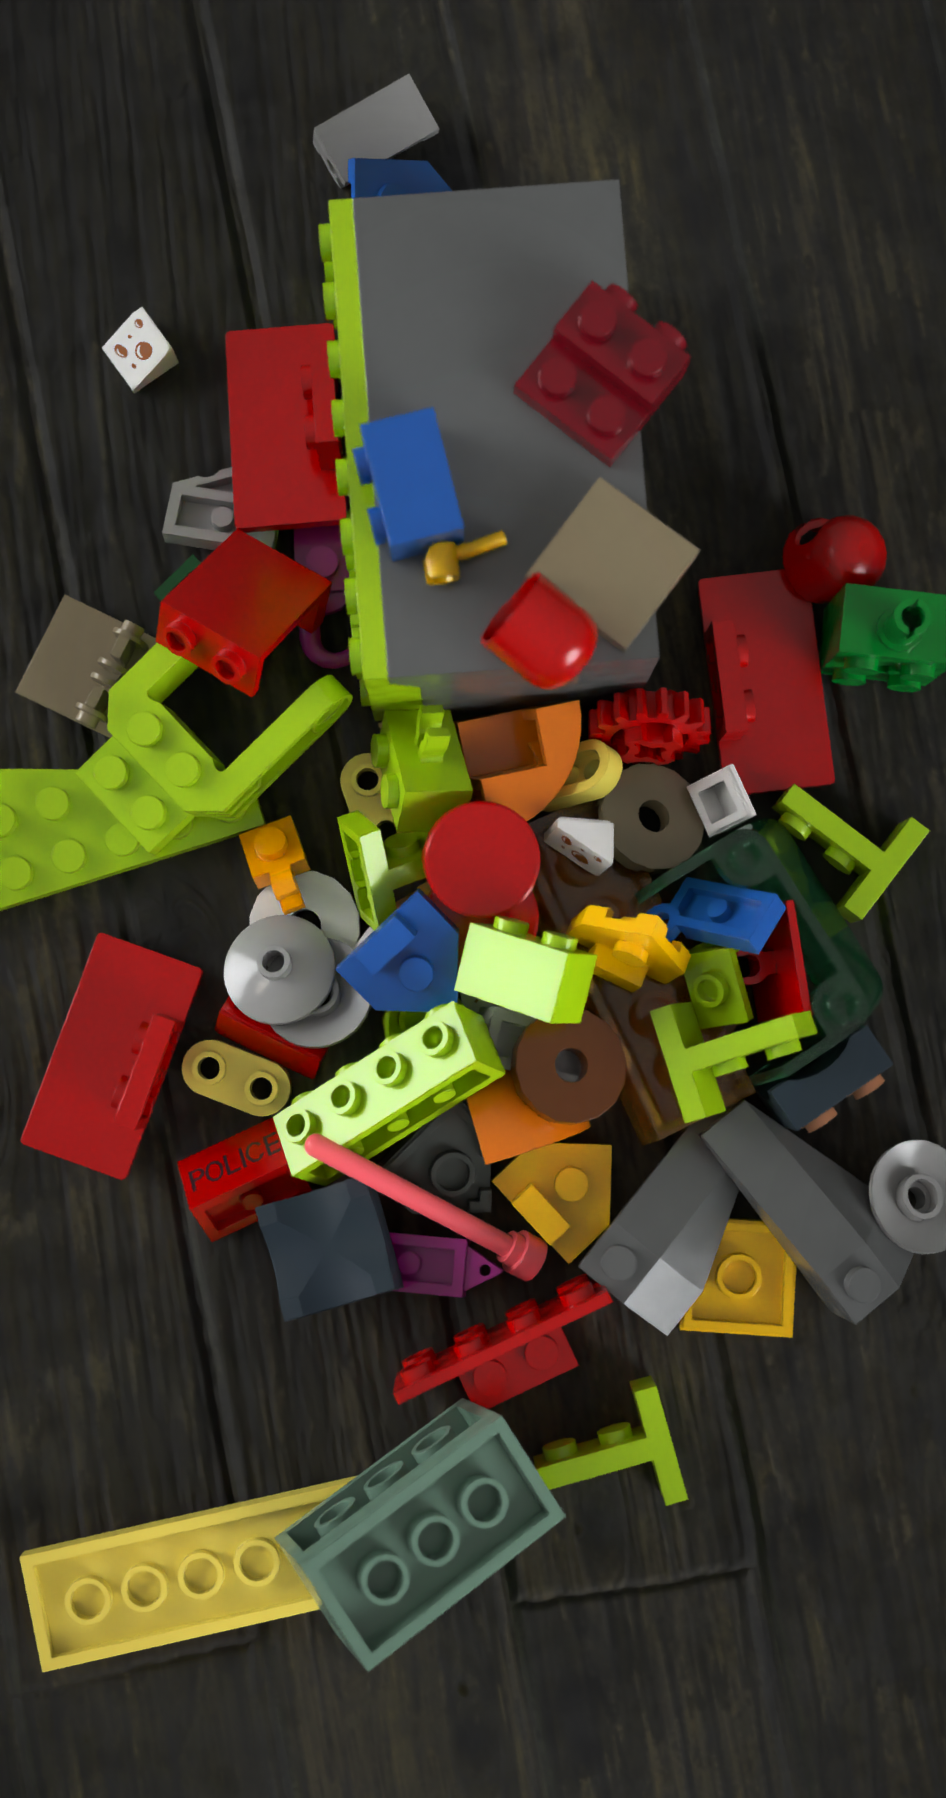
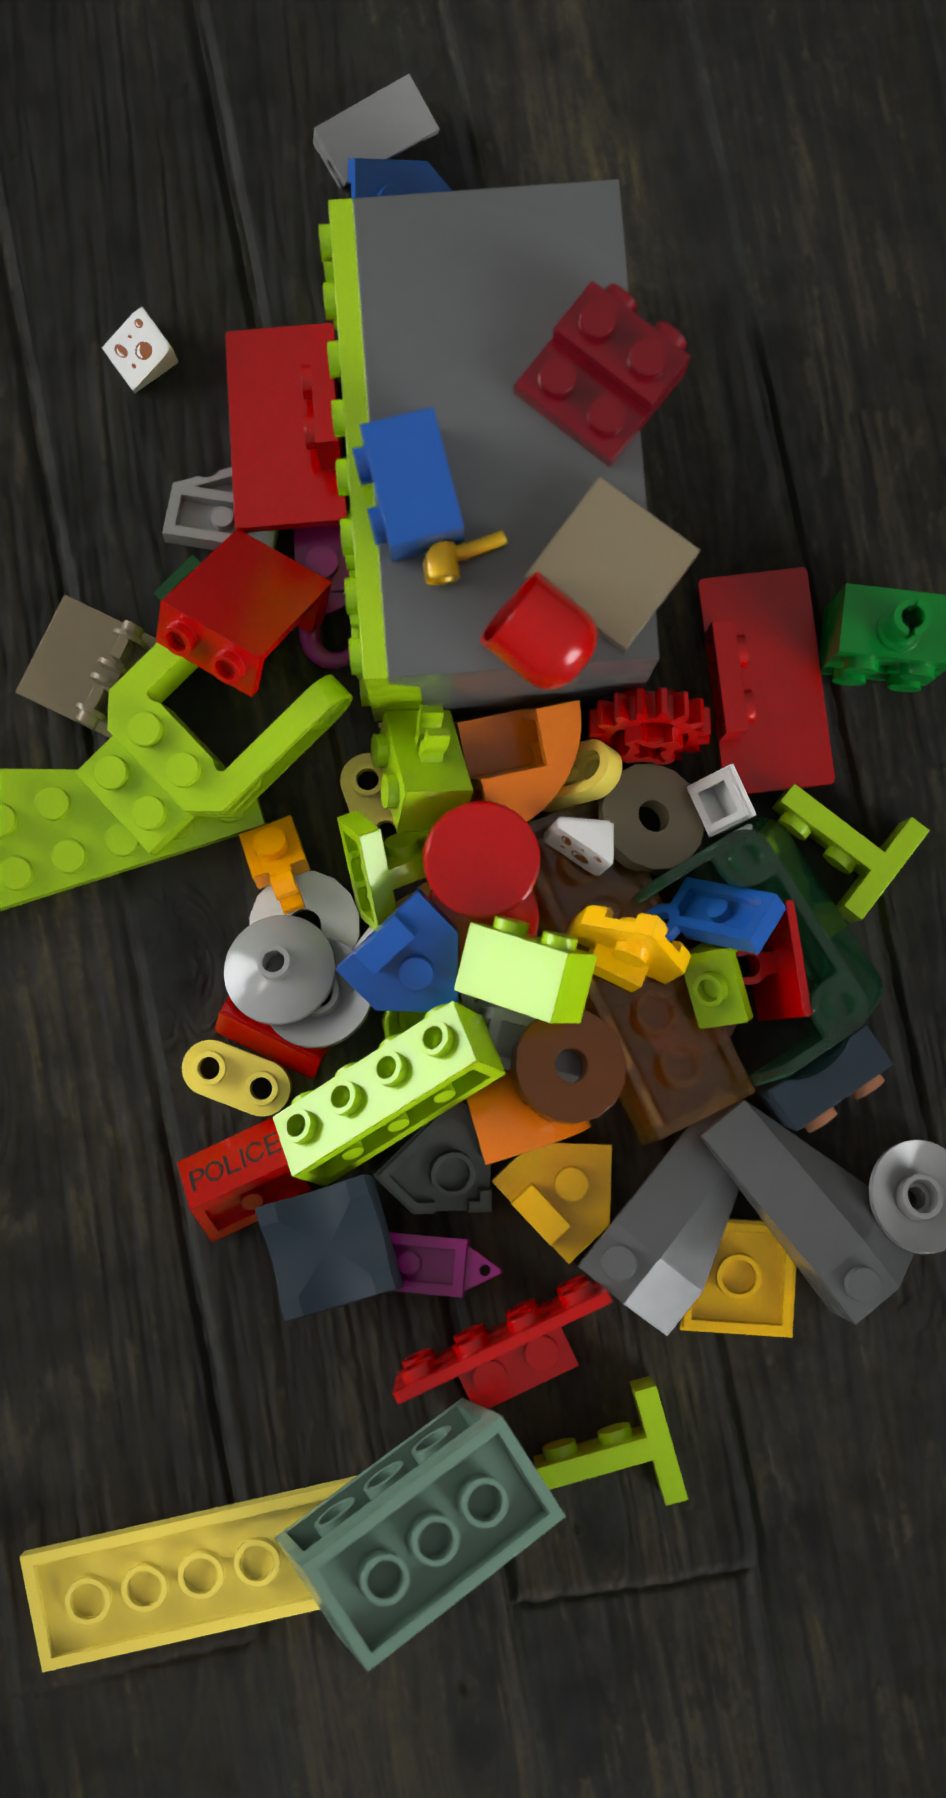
(112, 1056): red bracket -> none
(519, 1252): coral piece -> none
(697, 1063): lime bracket -> none
(841, 553): red helmet -> none

